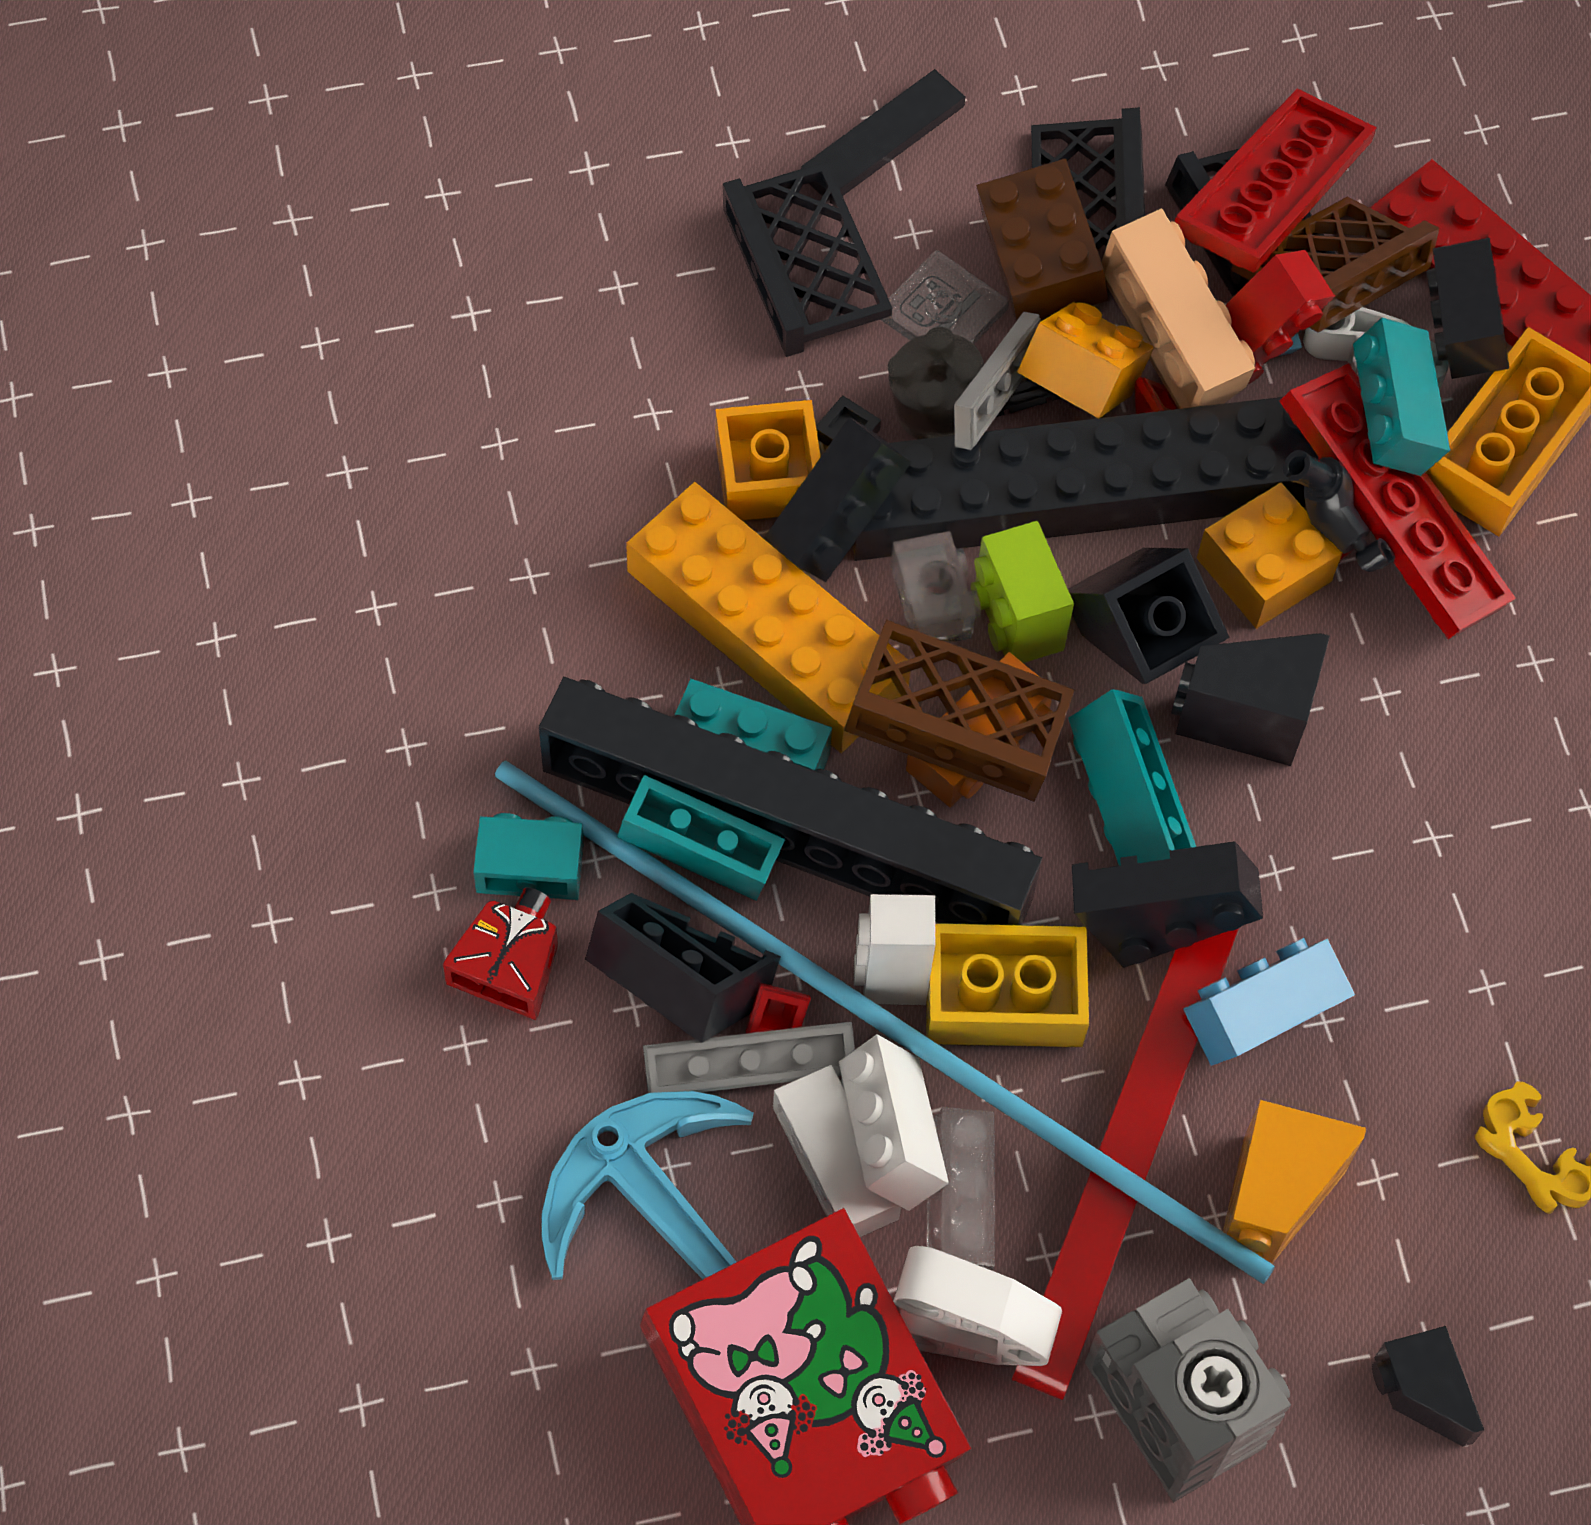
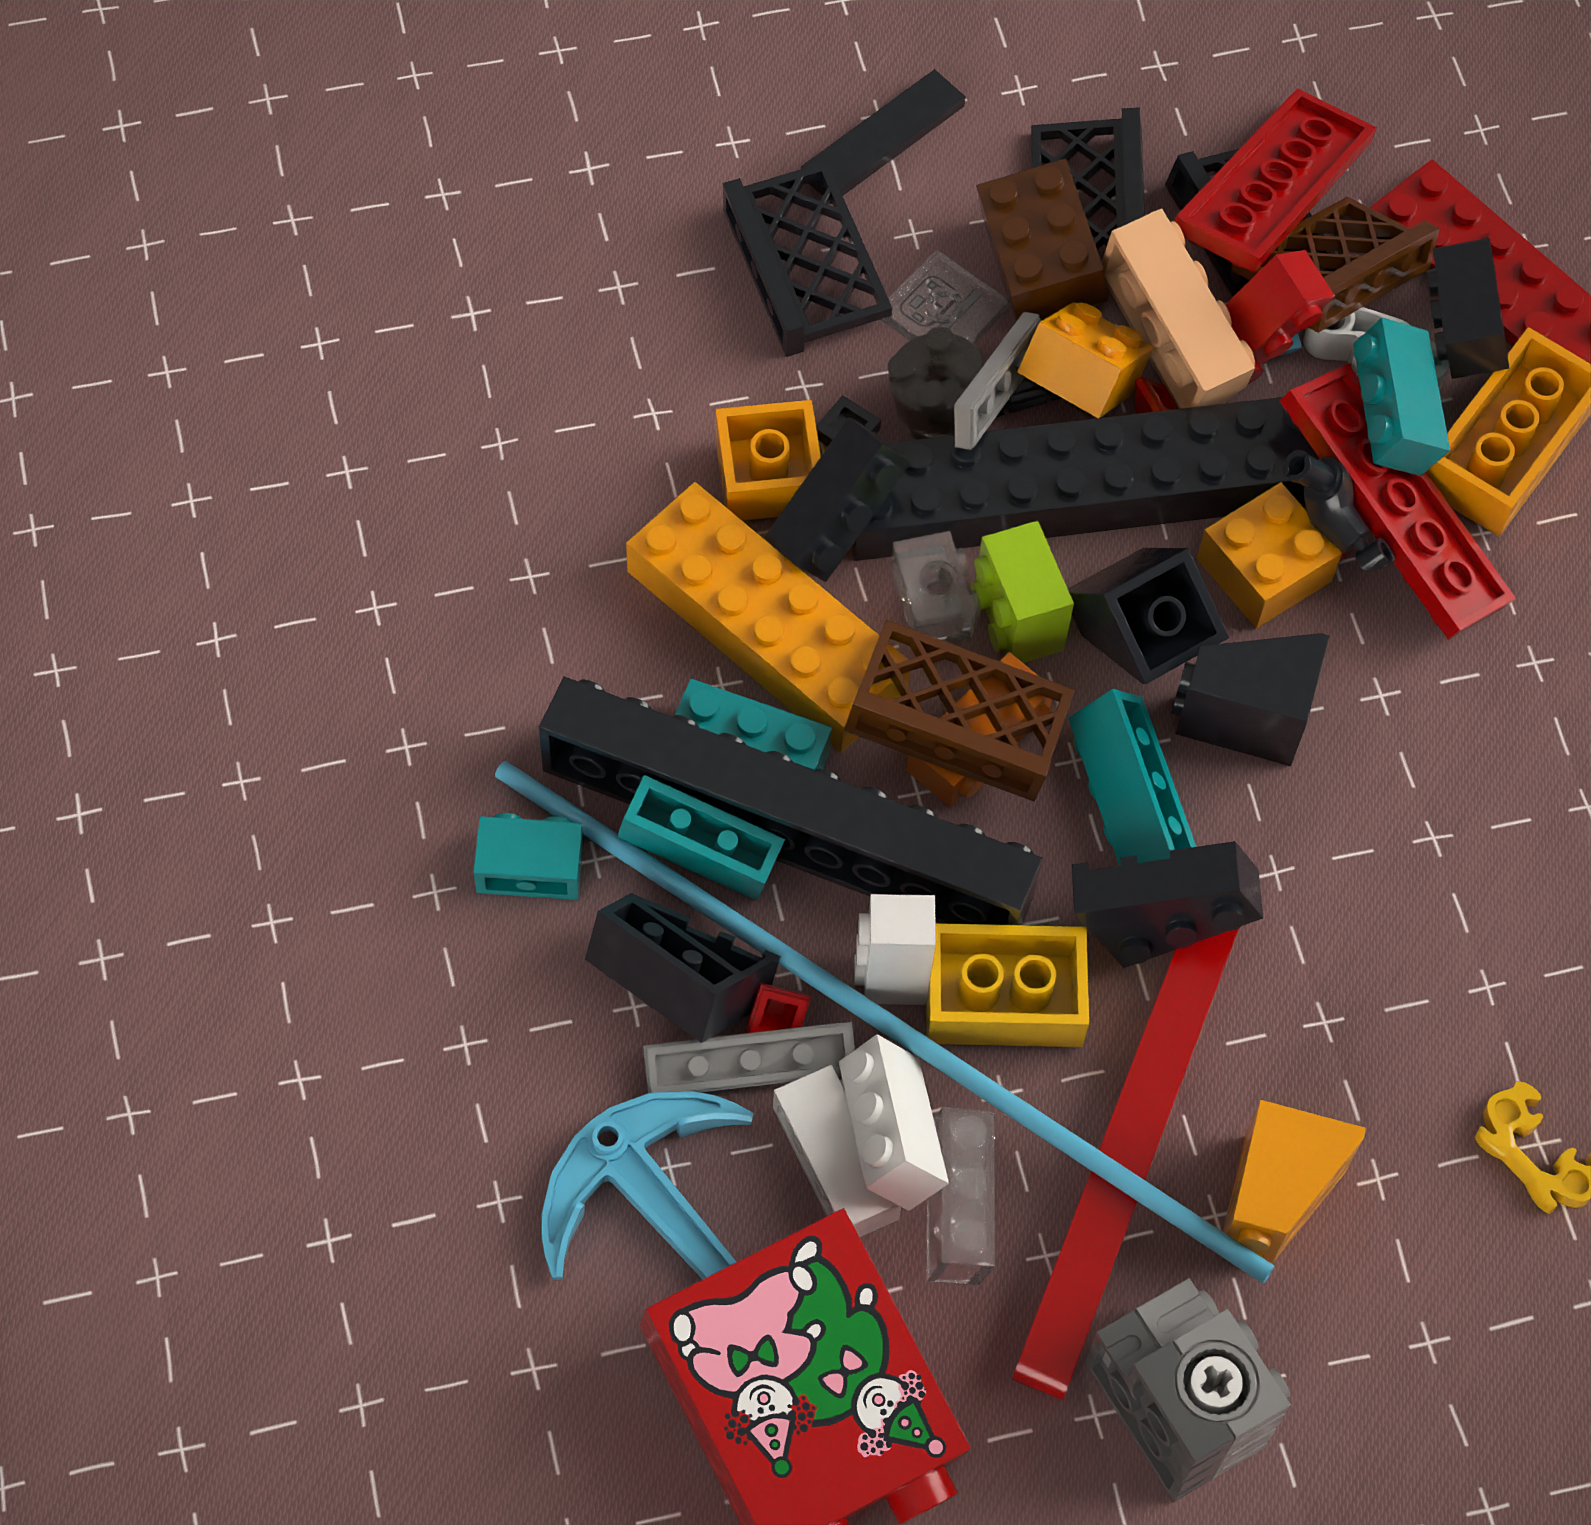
(506, 954): red torso -> none
(974, 1311): white connector -> none
(1267, 999): brick -> none
(1428, 1384): black slope -> none

